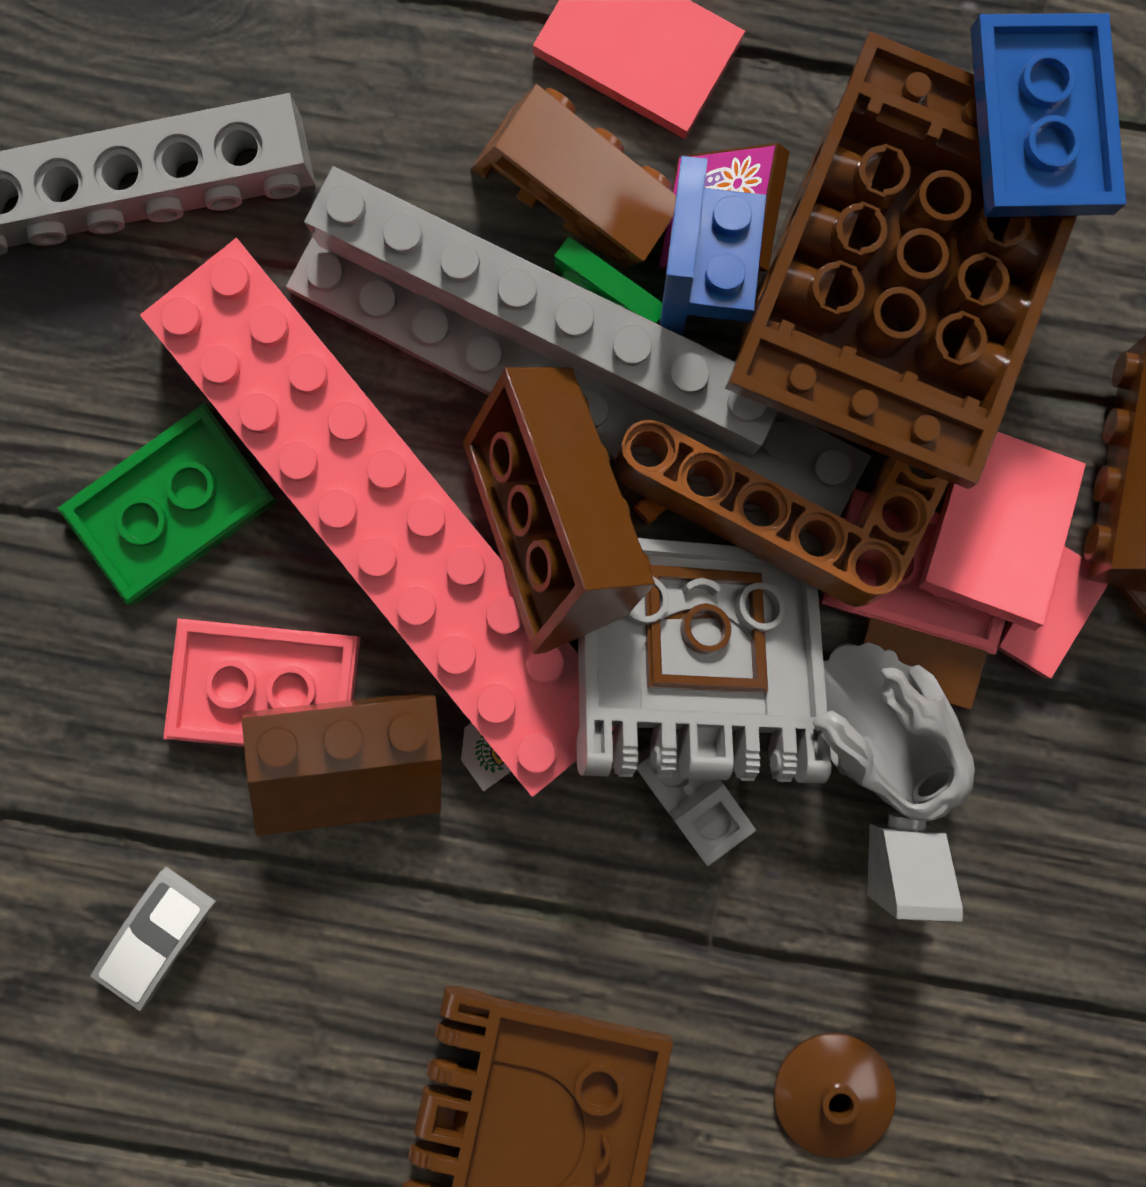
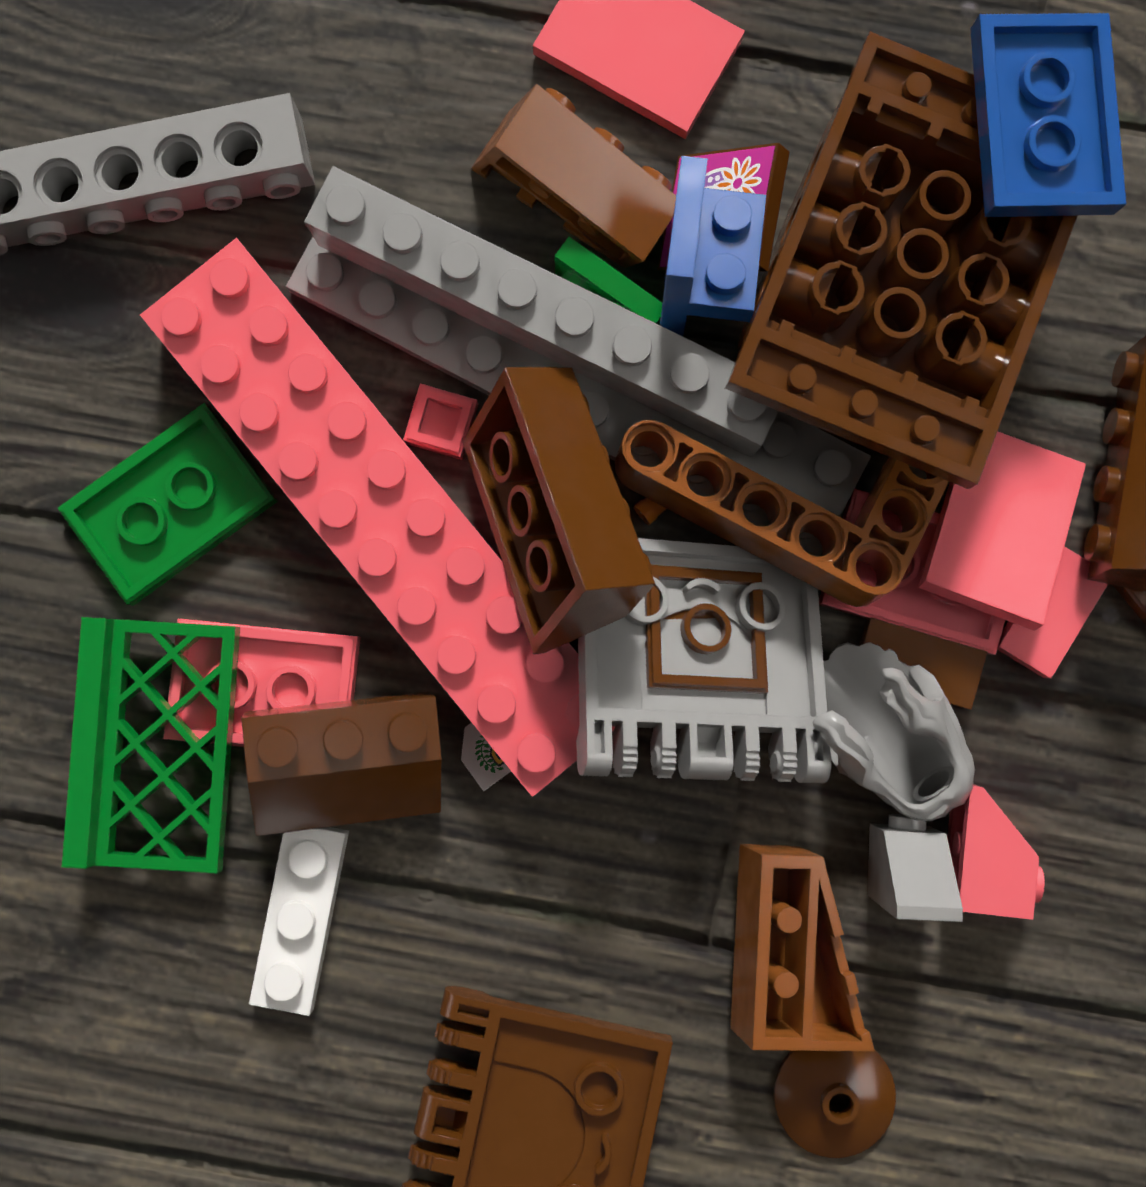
(99, 750): none -> green fence
(152, 938): slope -> none
(299, 920): none -> white plate
(440, 421): none -> coral tile
(699, 808): light grey slope -> none
(789, 956): none -> dark orange wedge
(992, 860): none -> coral slope

